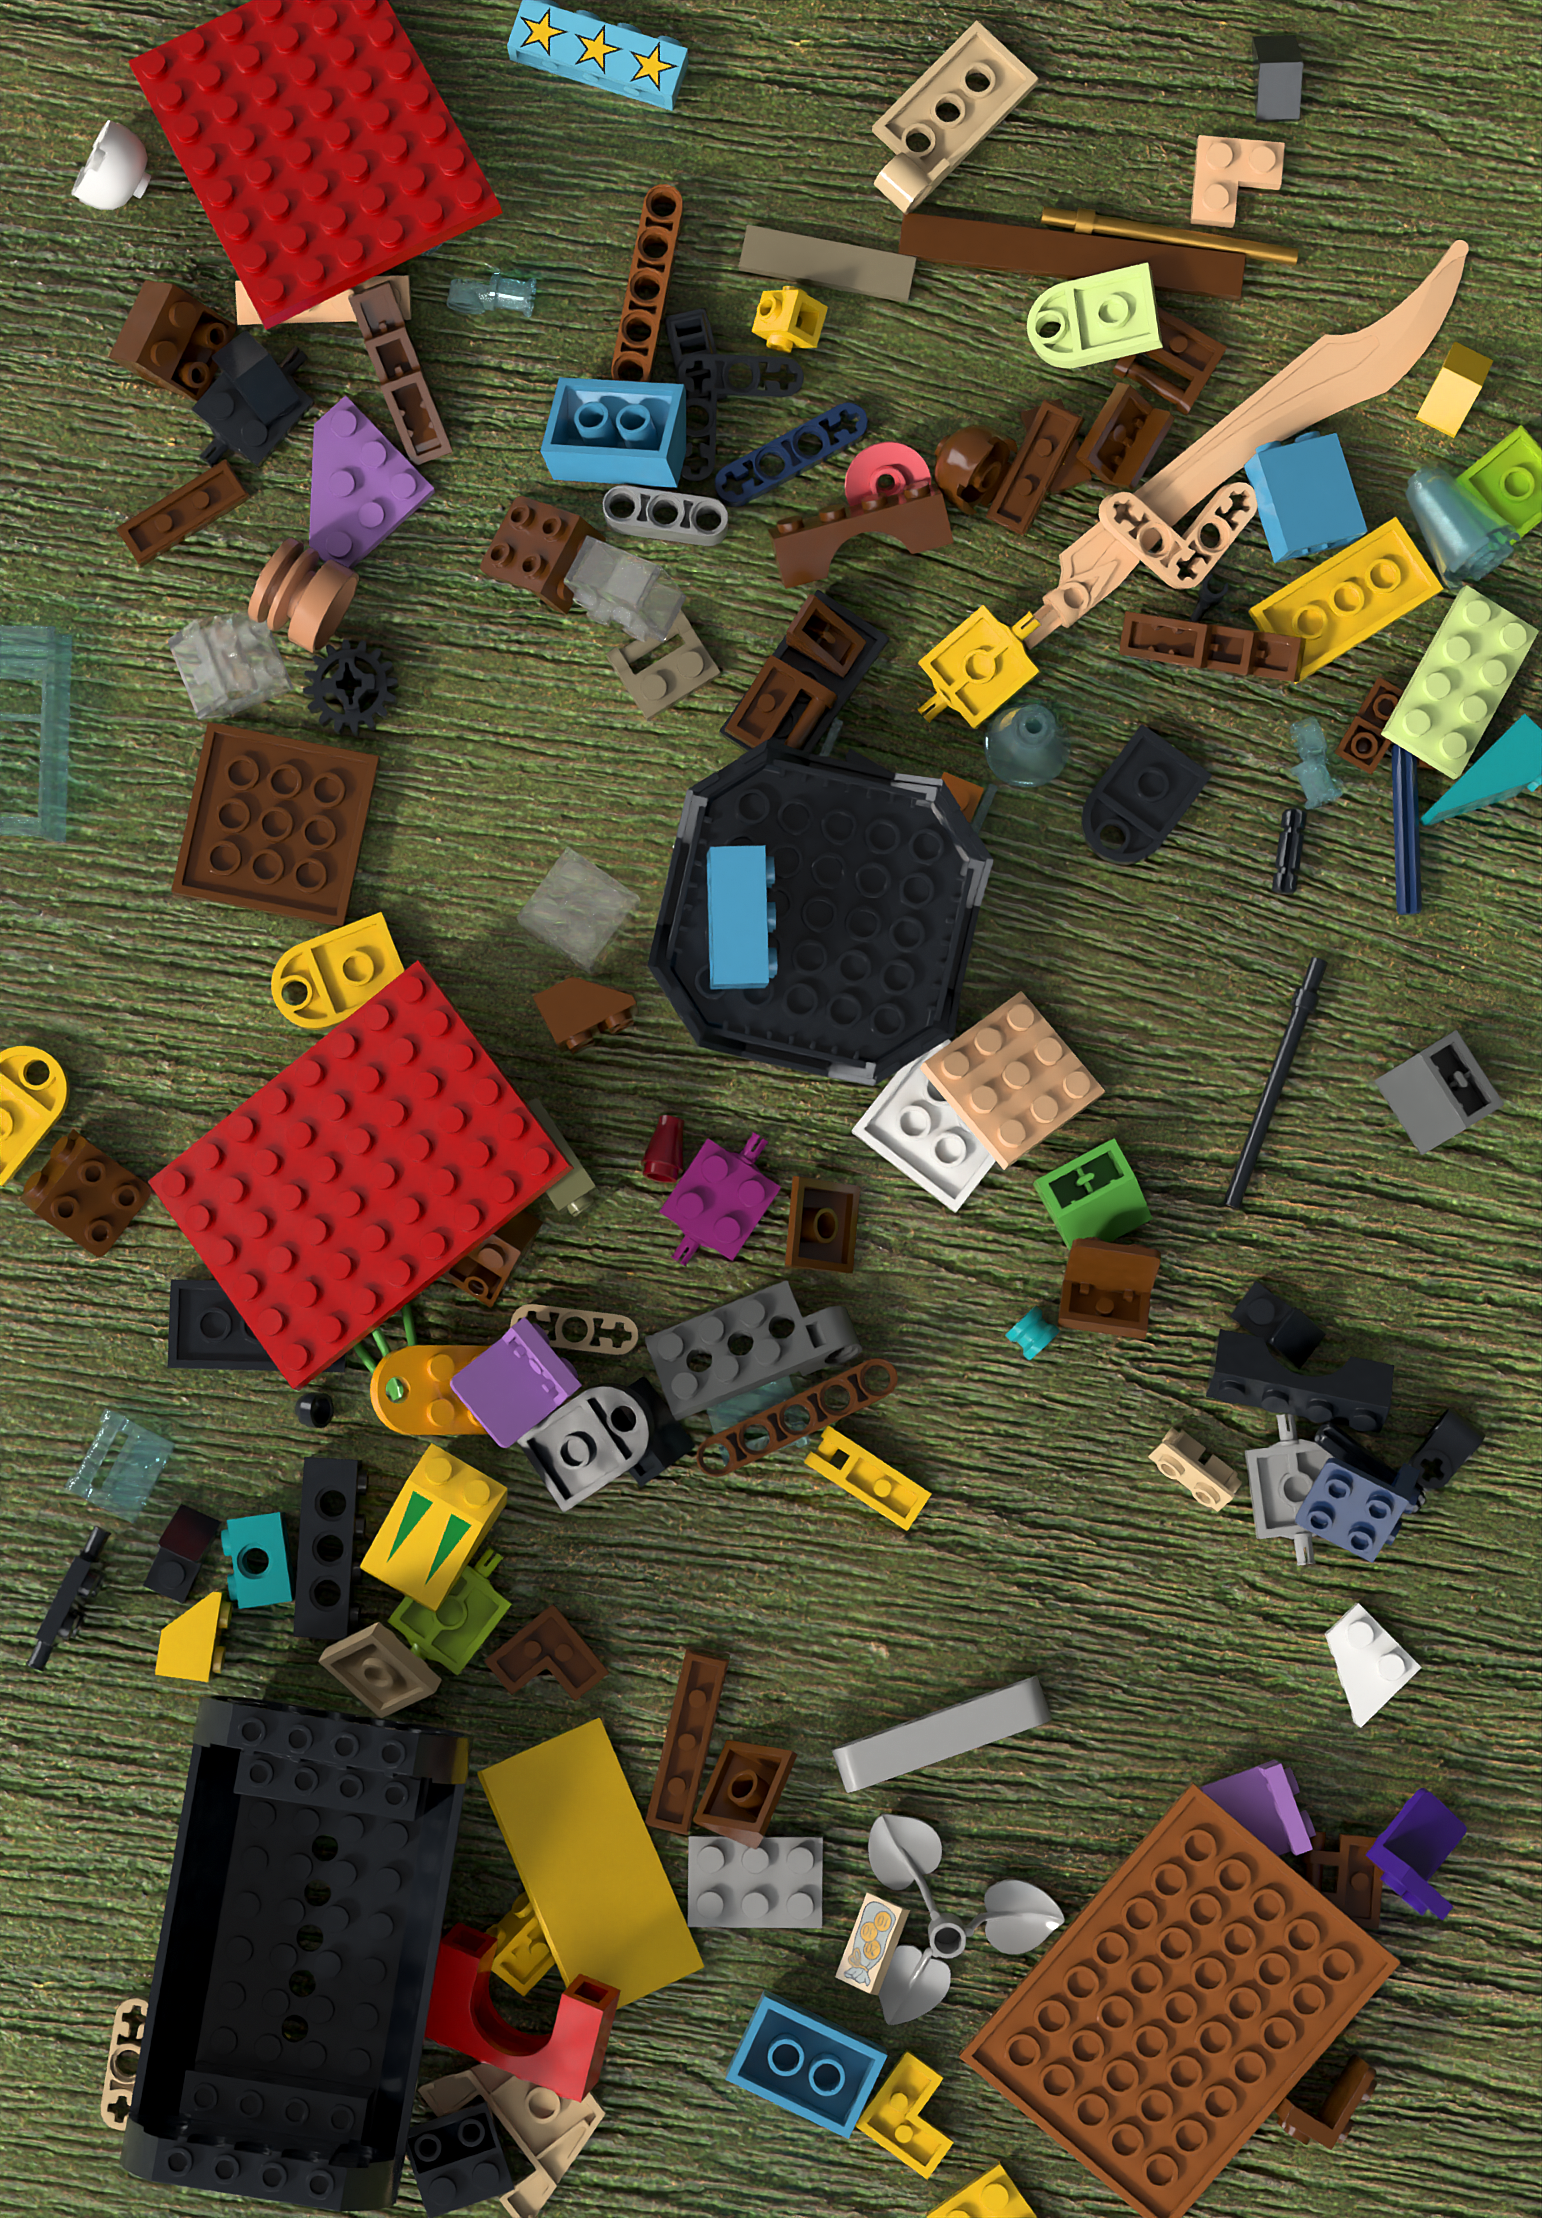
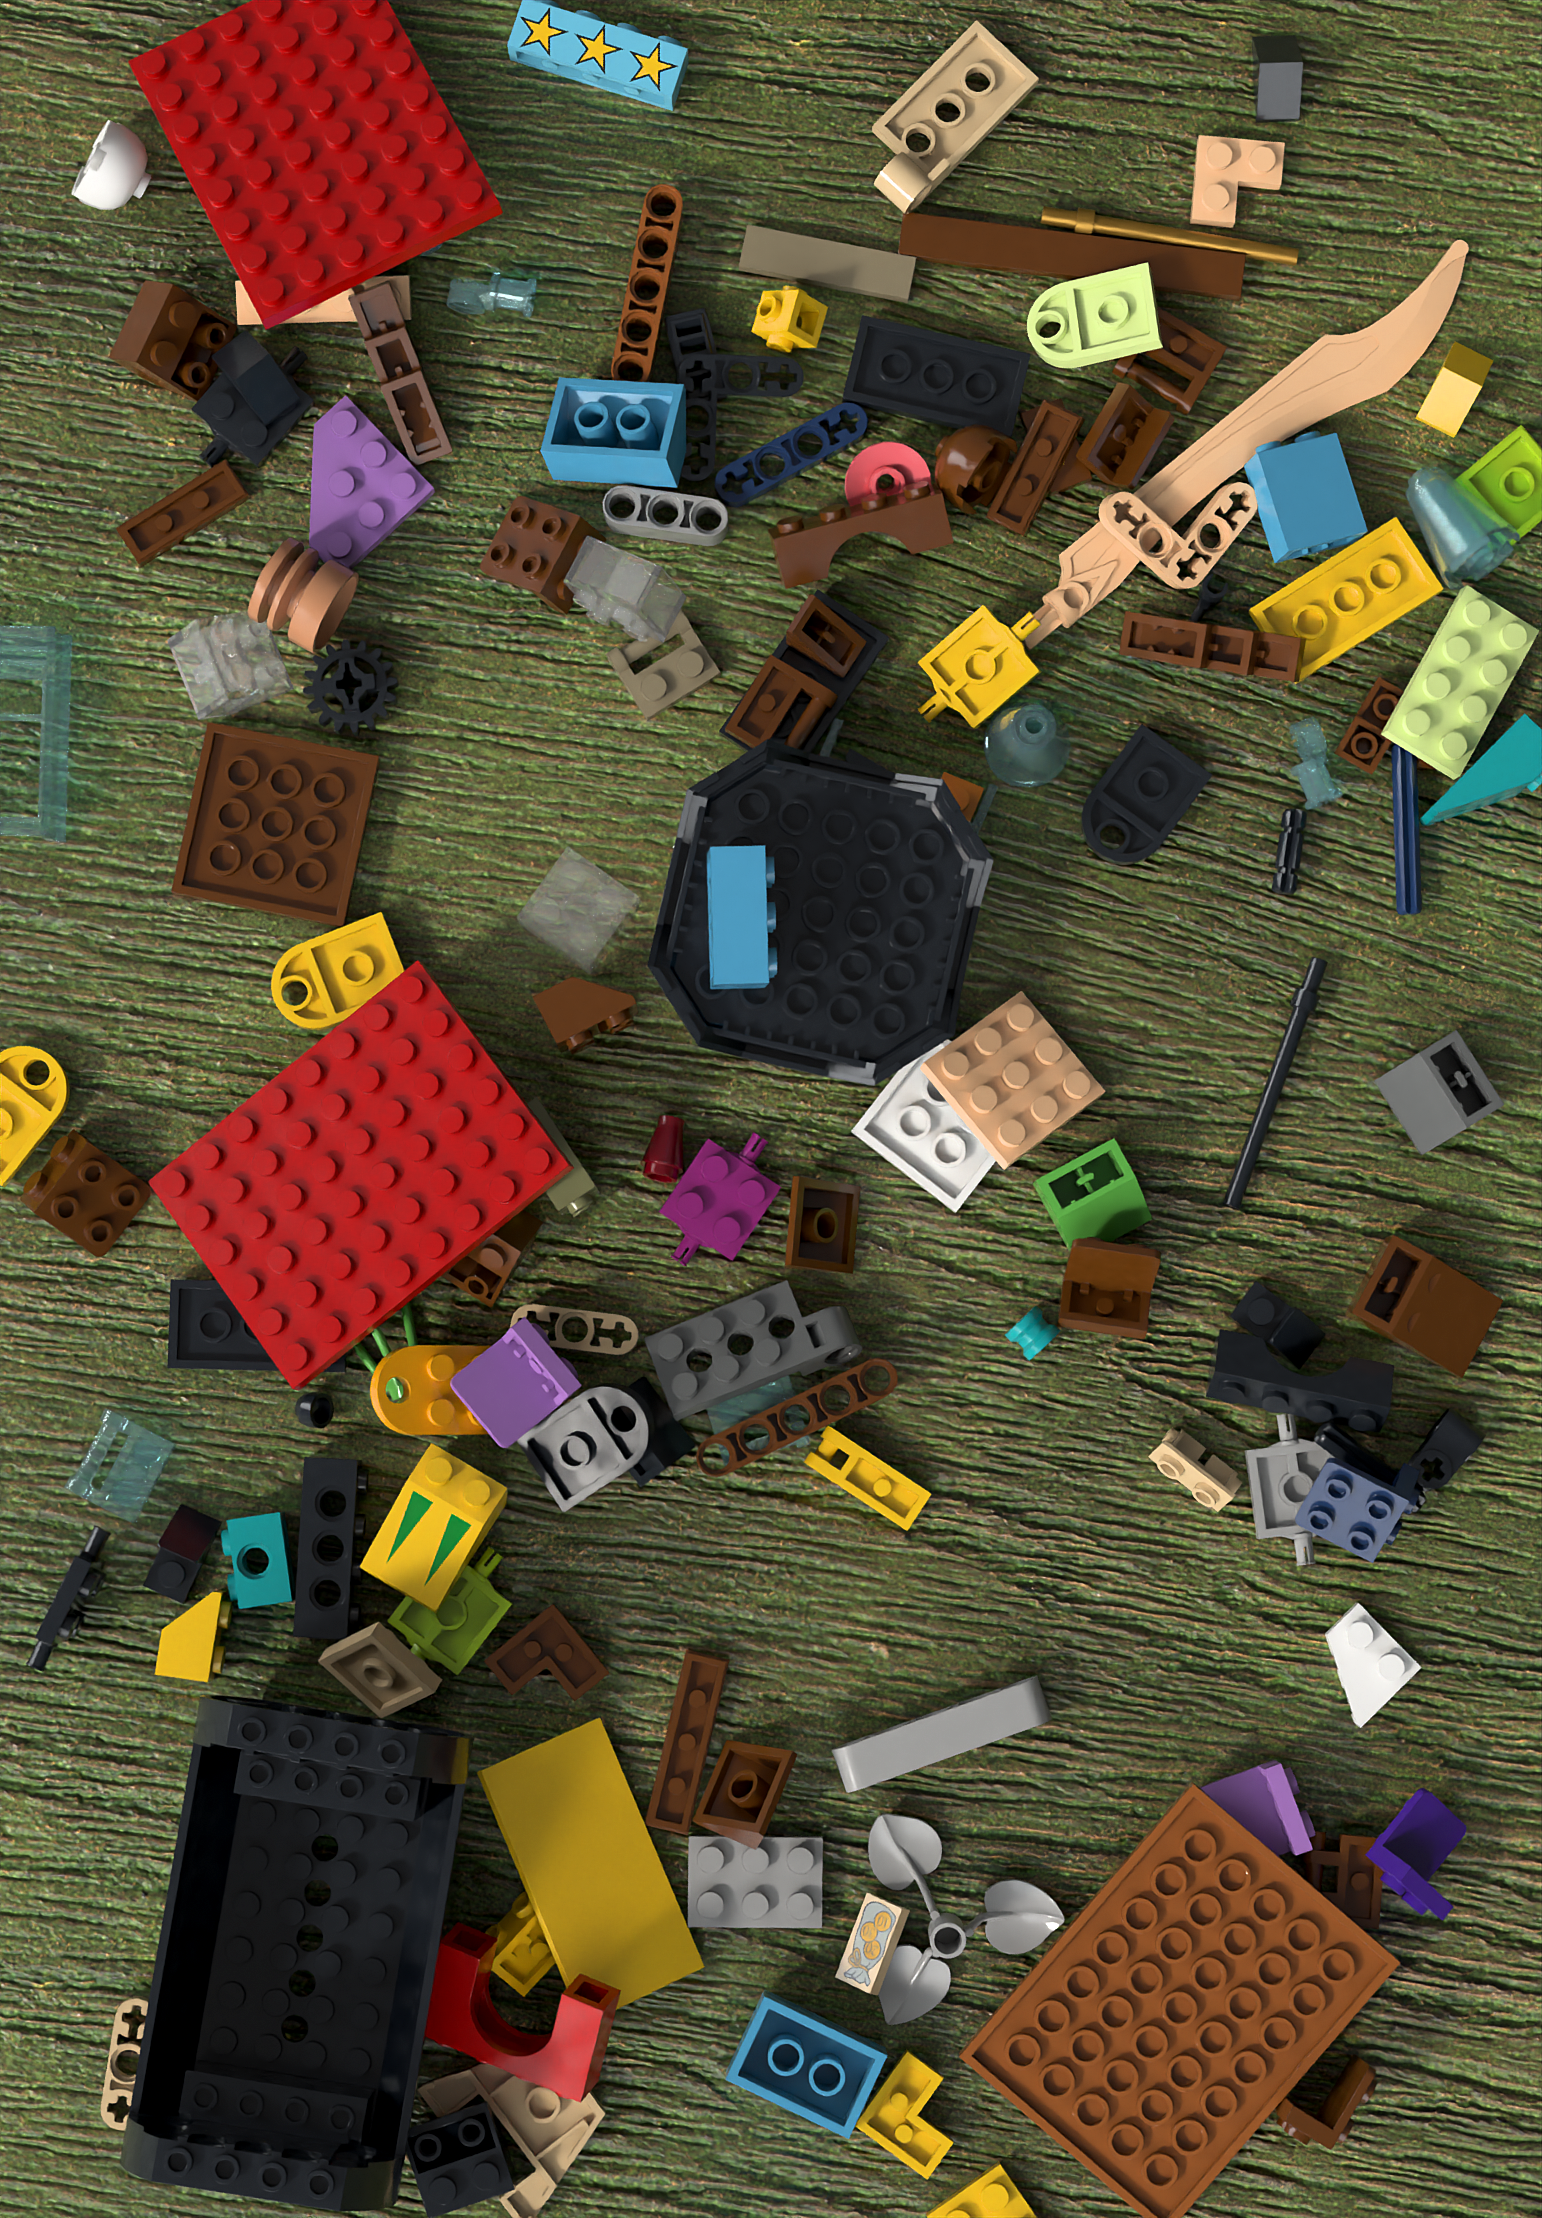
(935, 376): none -> black plate
(1424, 1305): none -> reddish brown slope

